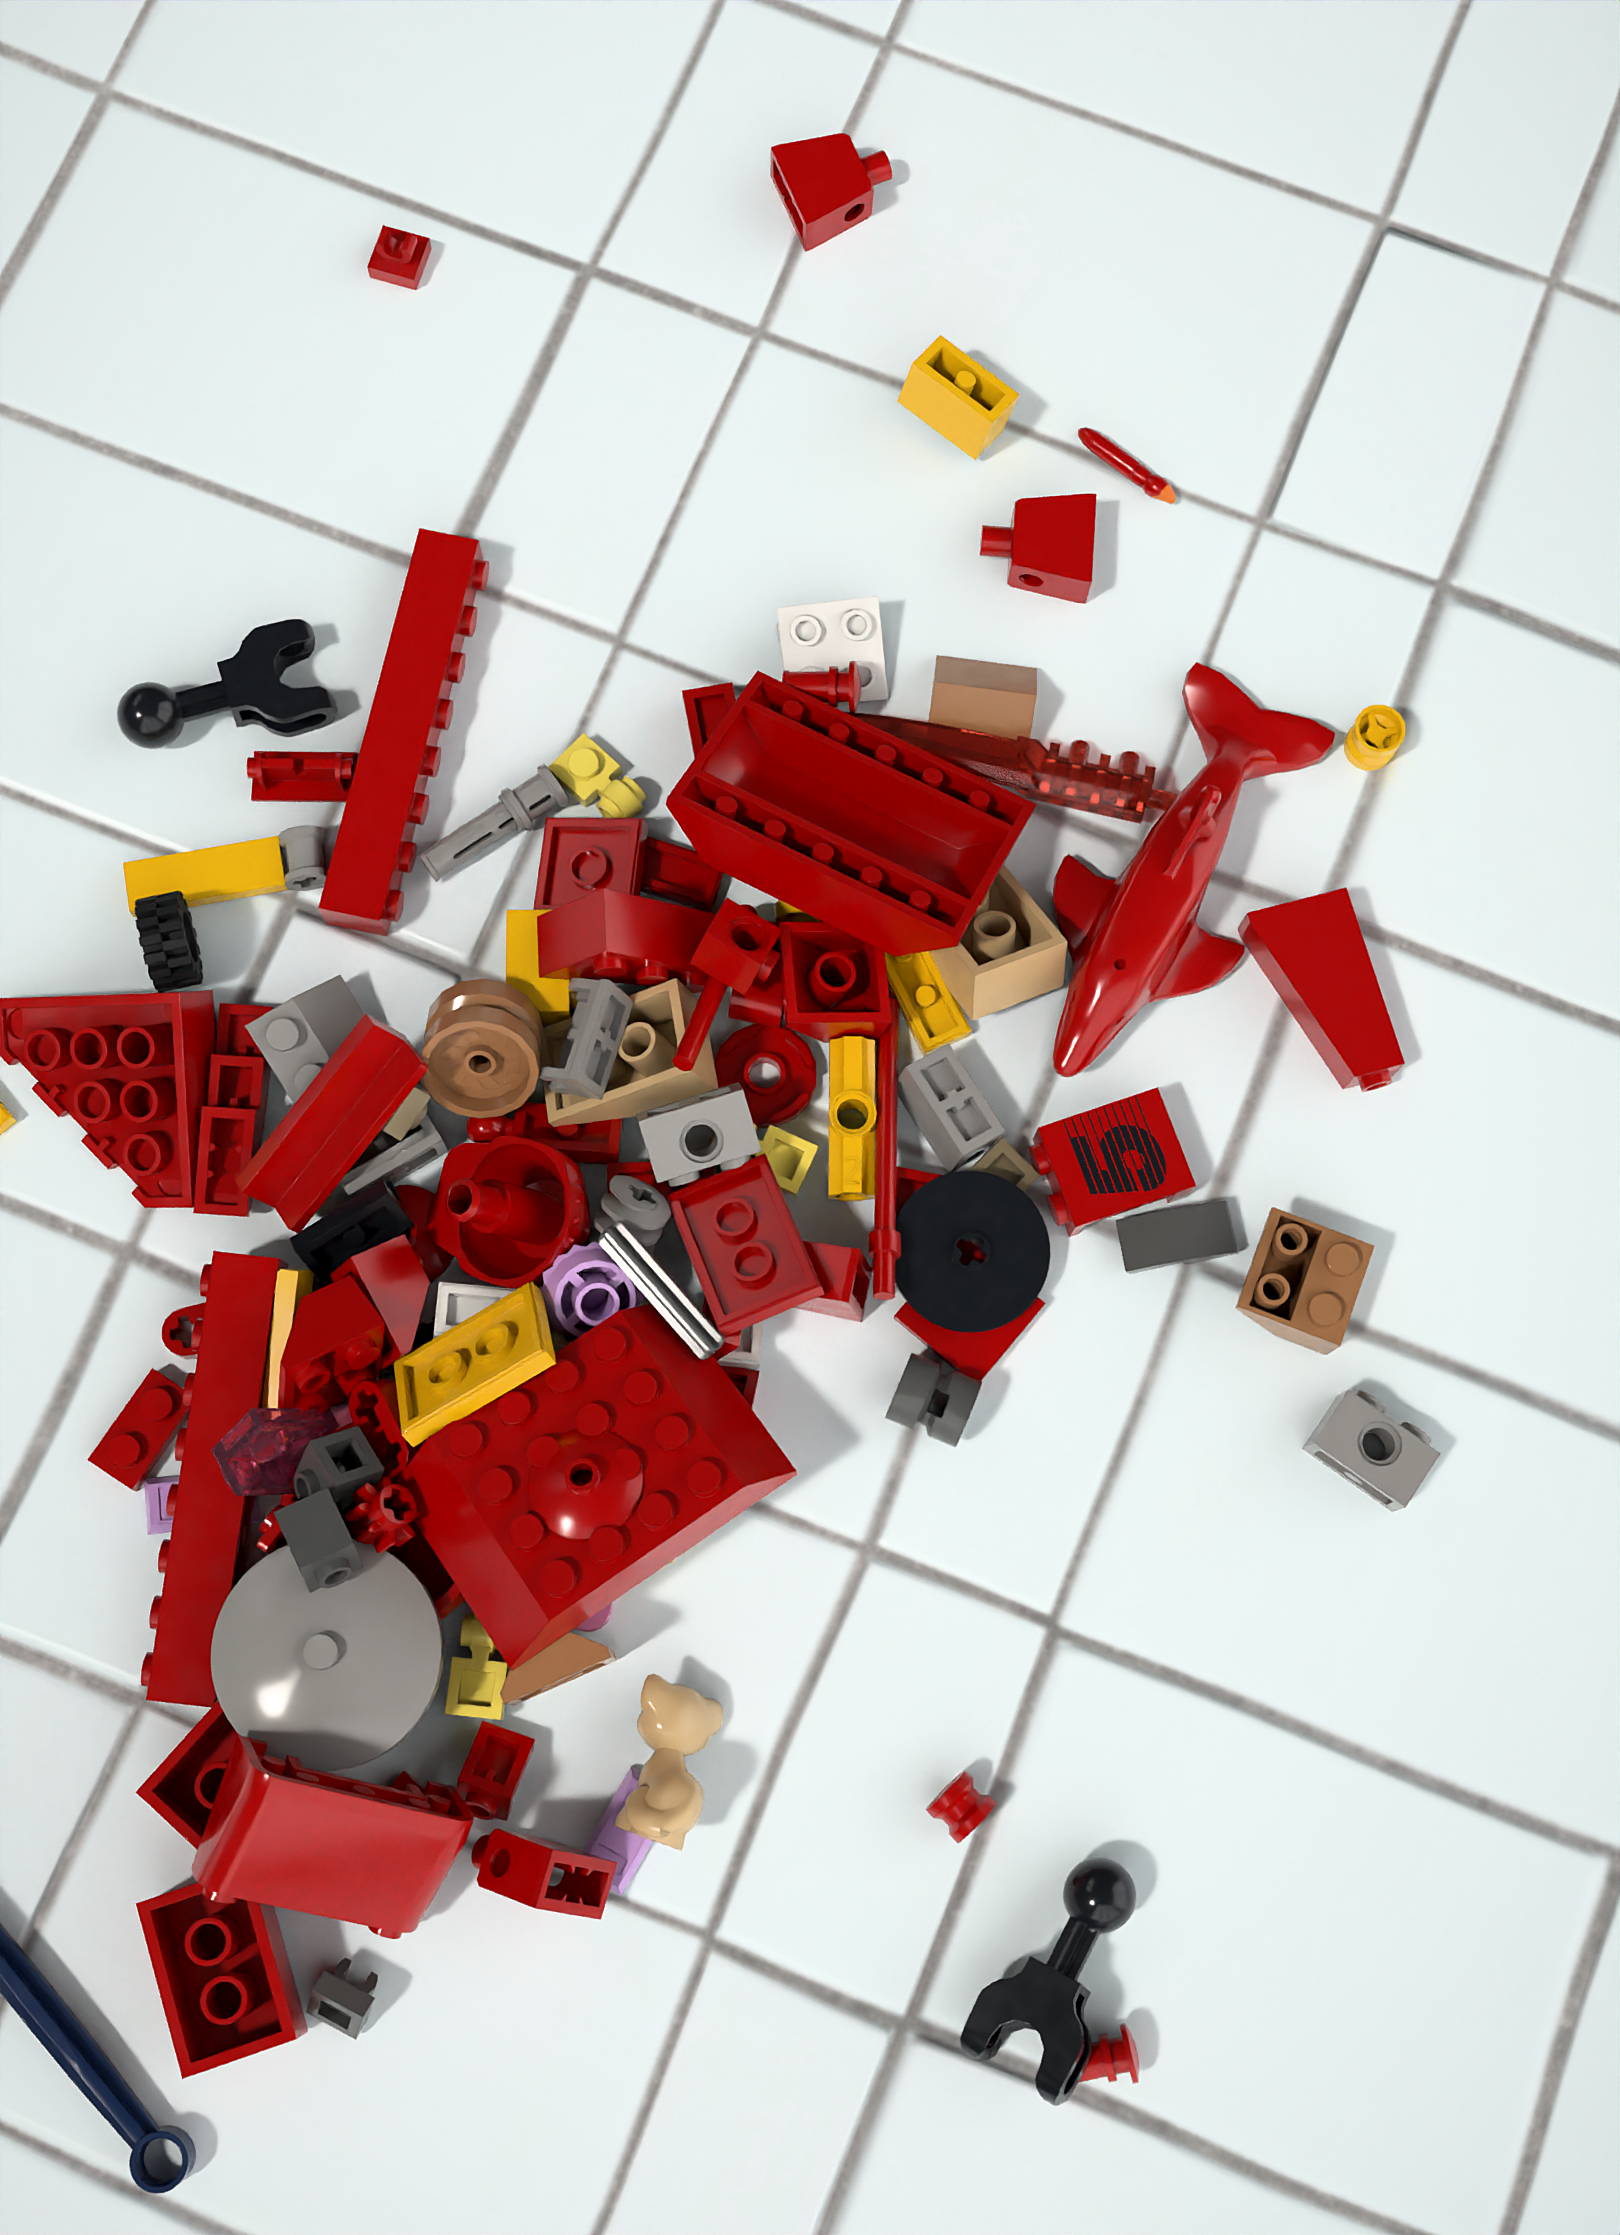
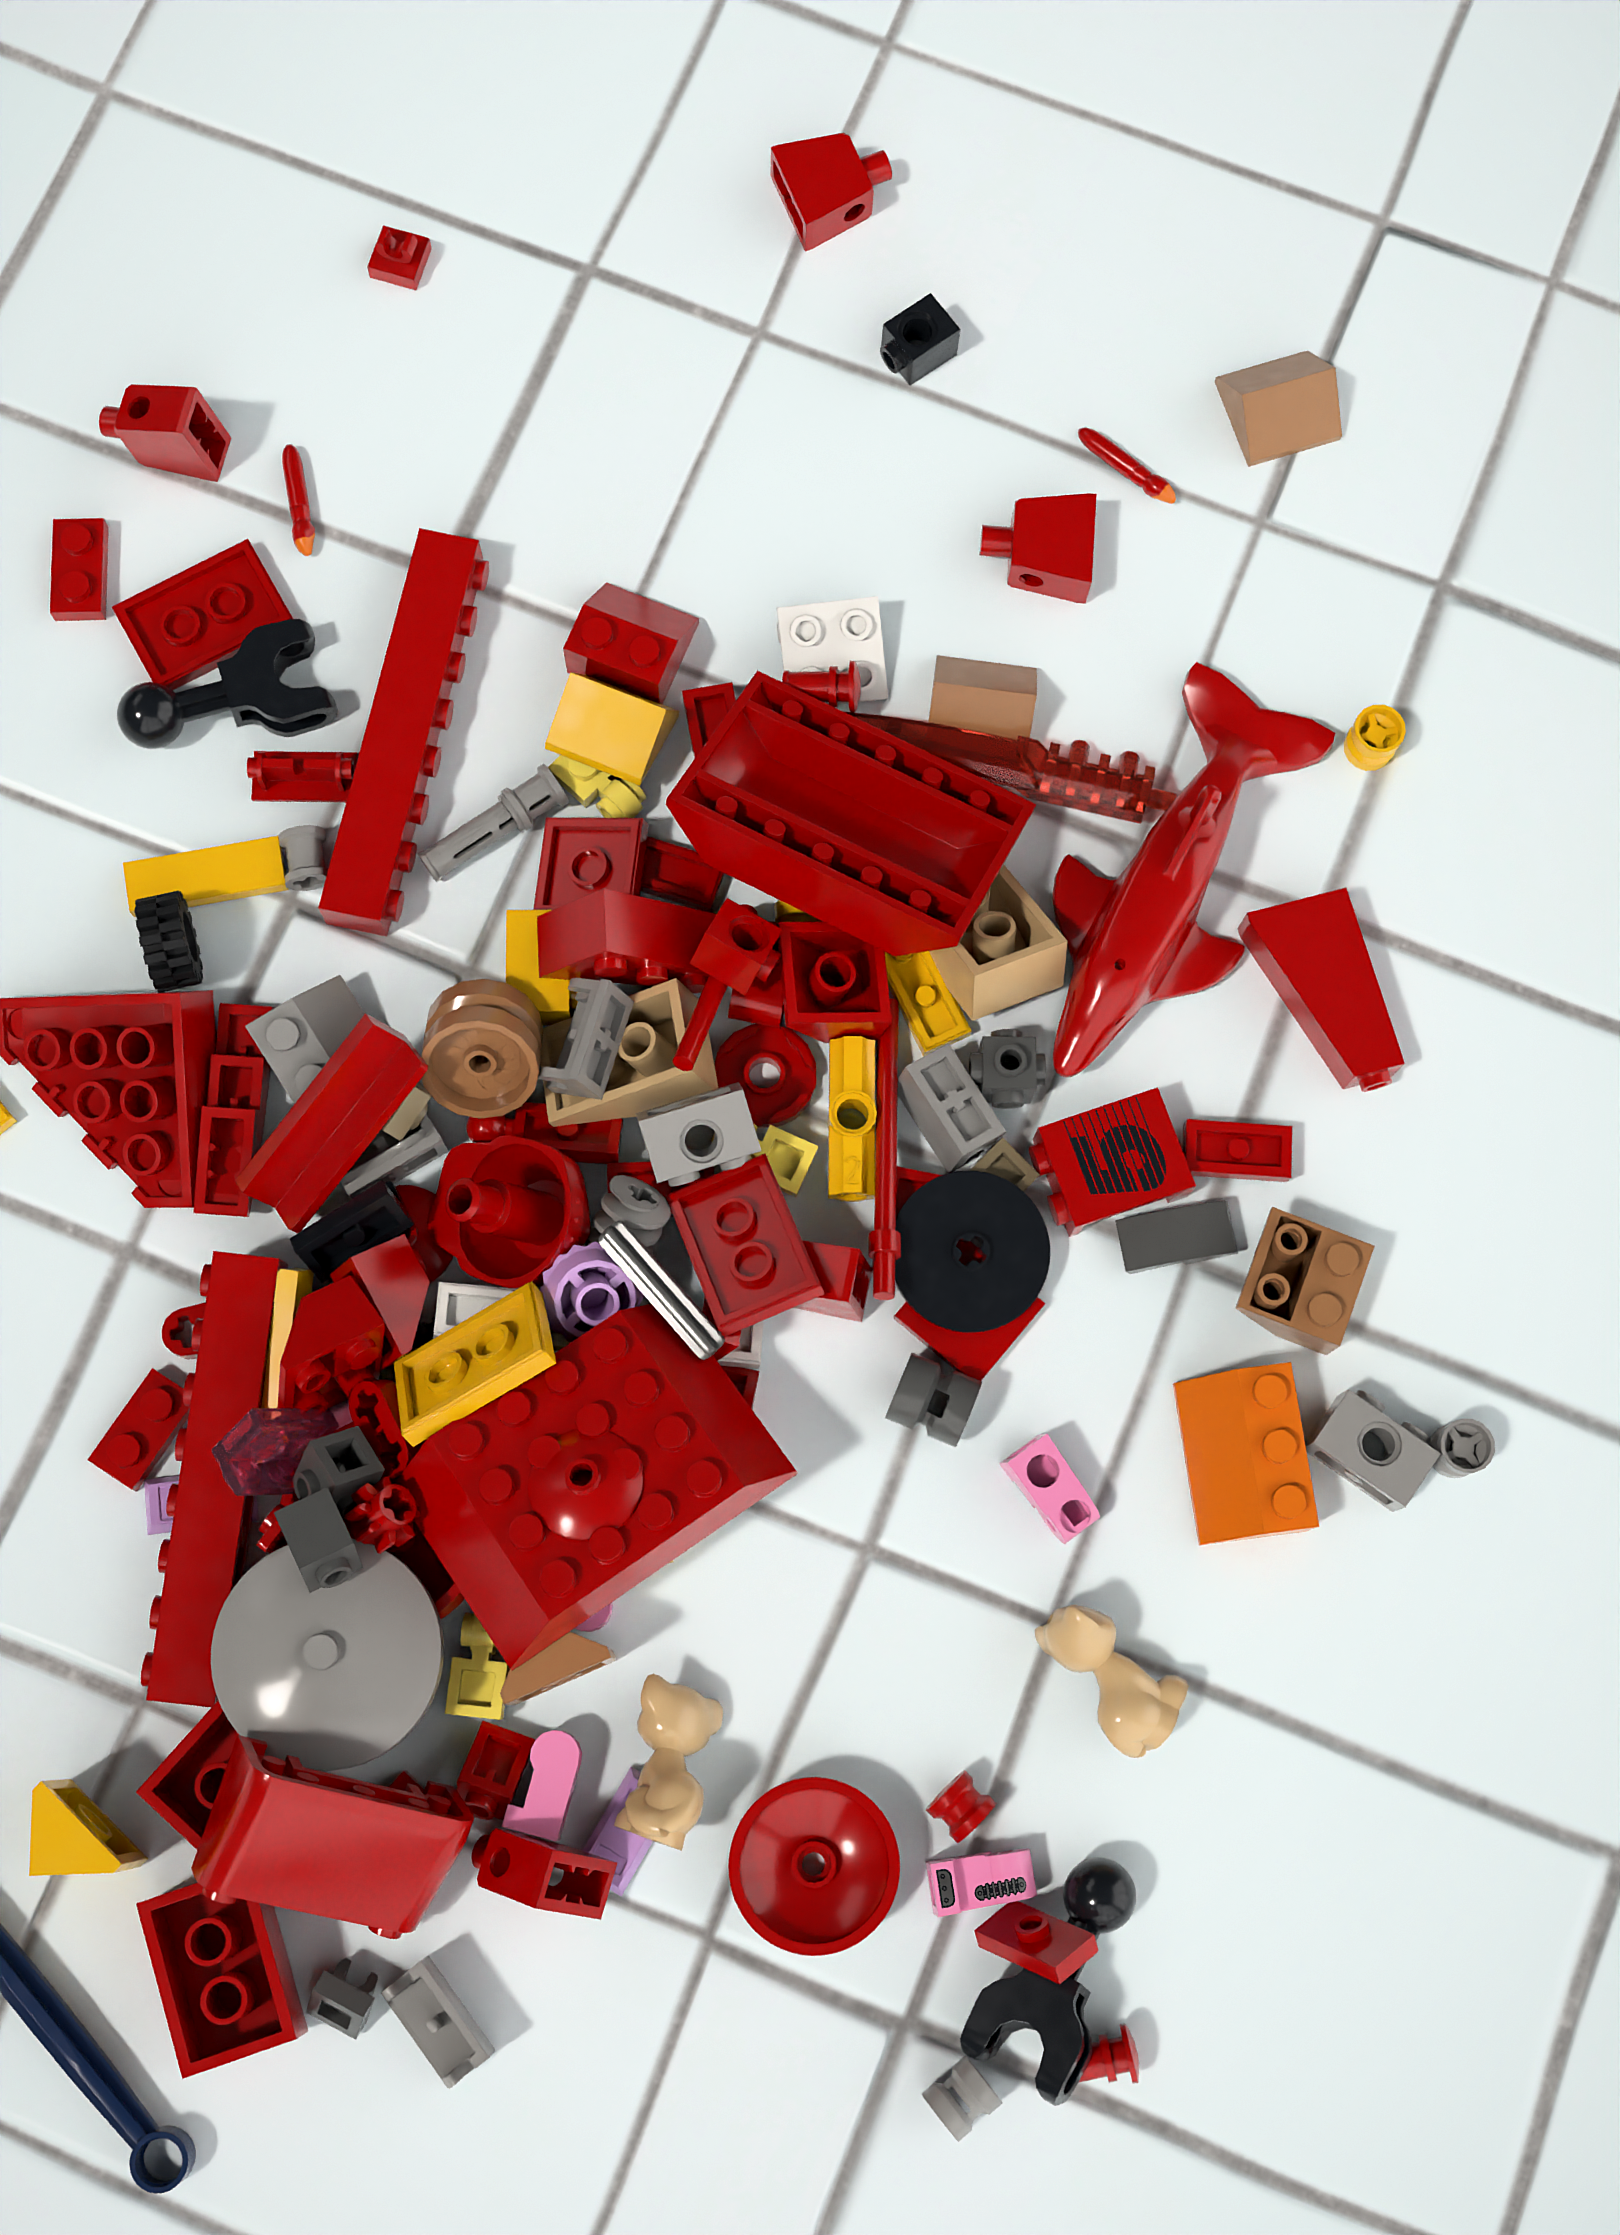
(75, 1834): none -> yellow slope
(79, 569): none -> red plate
(169, 430): none -> red torso
(200, 615): none -> red tile
(302, 530): none -> red piece
(438, 2022): none -> light grey hinge
(556, 1766): none -> bright pink leg
(609, 728): none -> yellow slope
(629, 642): none -> red slope
(820, 1910): none -> red dish
(921, 321): none -> black brick
(957, 397): yellow brick -> none
(972, 2090): none -> light grey wheel
(980, 1880): none -> bright pink leg
(1007, 1087): none -> dark grey brick
(1036, 1941): none -> red plate
(1051, 1487): none -> bright pink leg
(1132, 1706): none -> tan animal
(1238, 1150): none -> red plate
(1245, 1454): none -> orange slope
(1282, 406): none -> medium nougat slope
(1471, 1444): none -> light grey wheel

